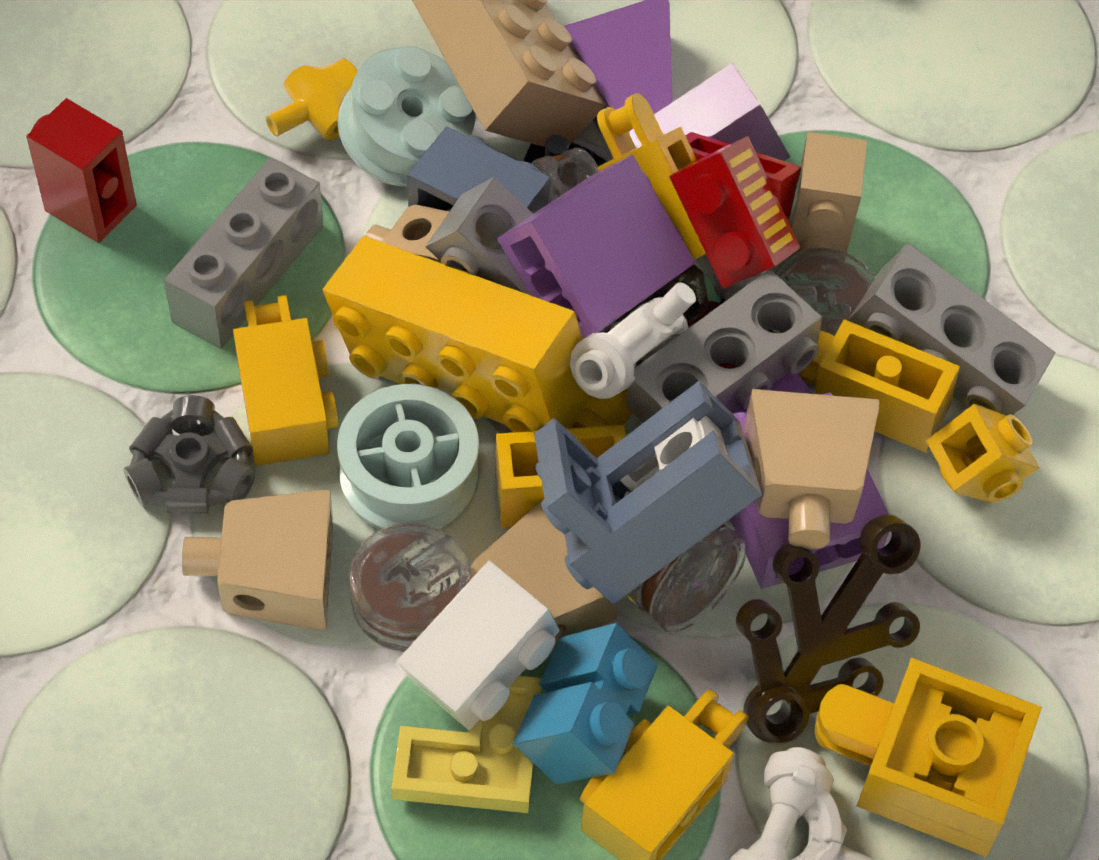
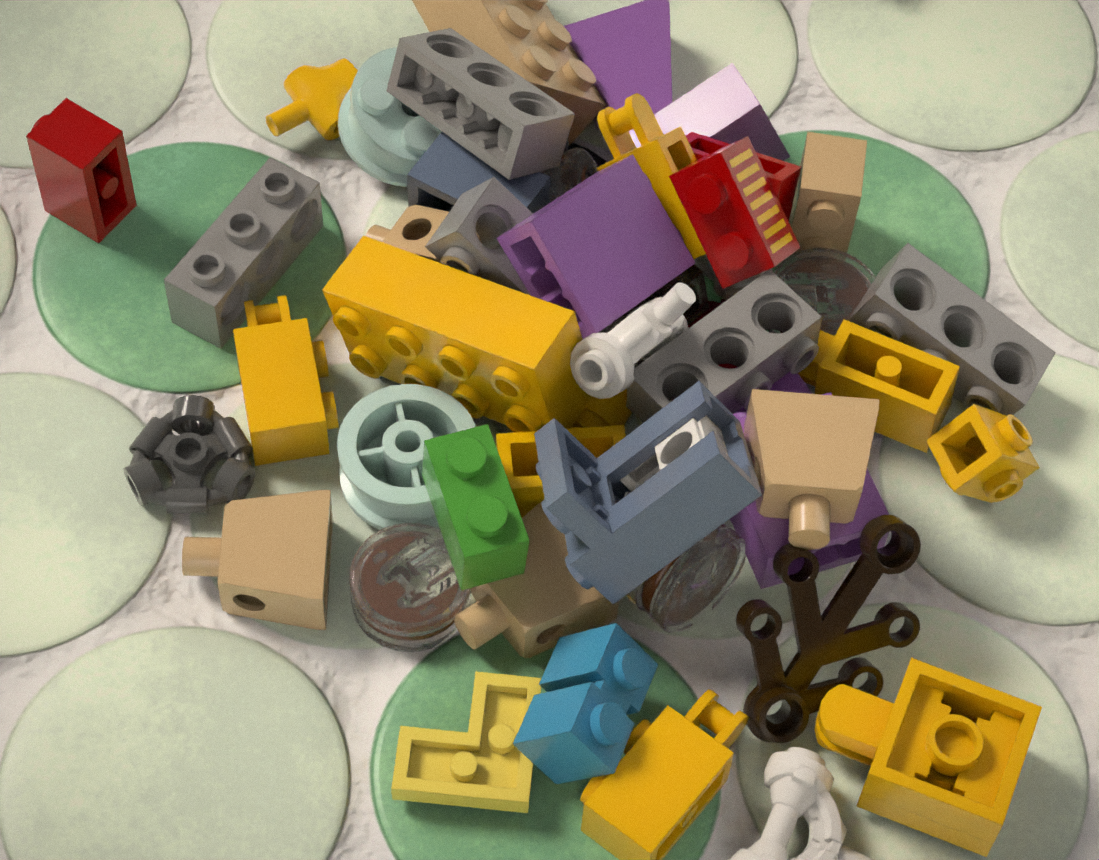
(474, 507): none -> bright green brick
(480, 103): none -> light grey brick
(480, 646): white brick -> none

